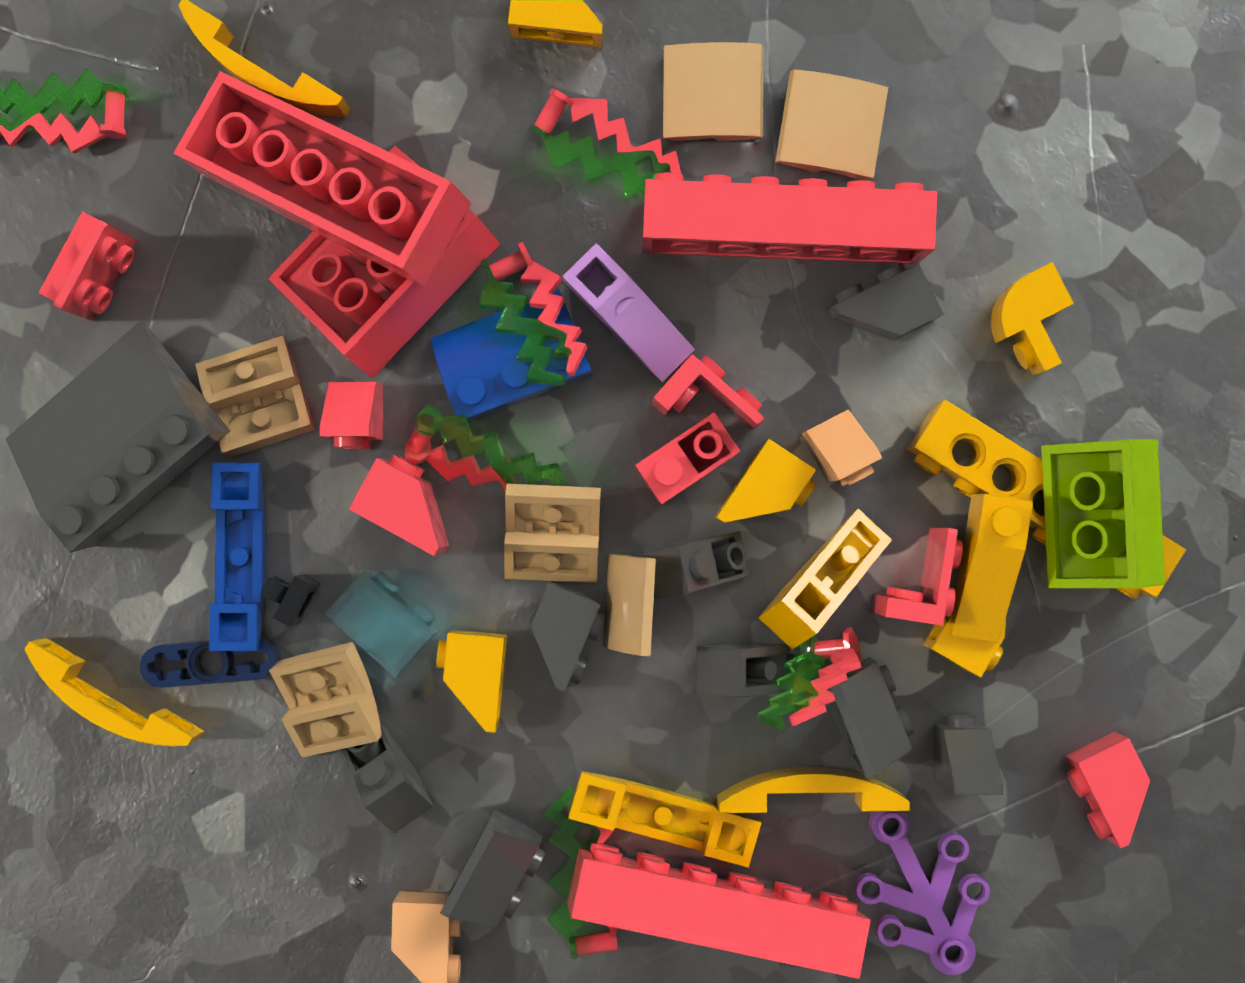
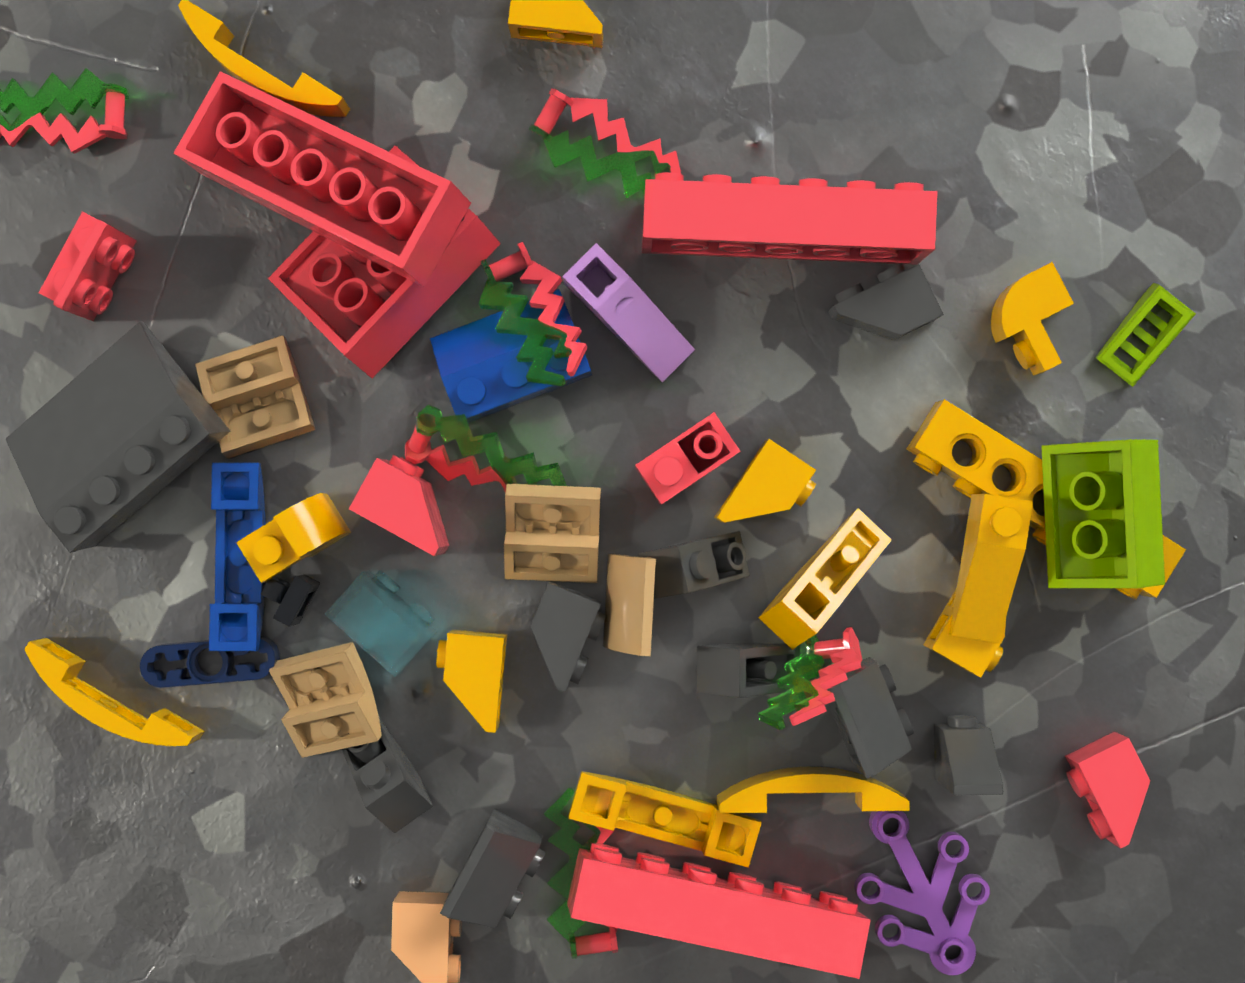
(293, 535): none -> yellow brick
(353, 414): coral slope -> none
(709, 375): coral bracket -> none
(713, 91): tan slope -> none
(831, 124): tan slope -> none
(842, 449): light nougat slope -> none
(935, 595): coral bracket -> none
(1168, 332): none -> lime slope

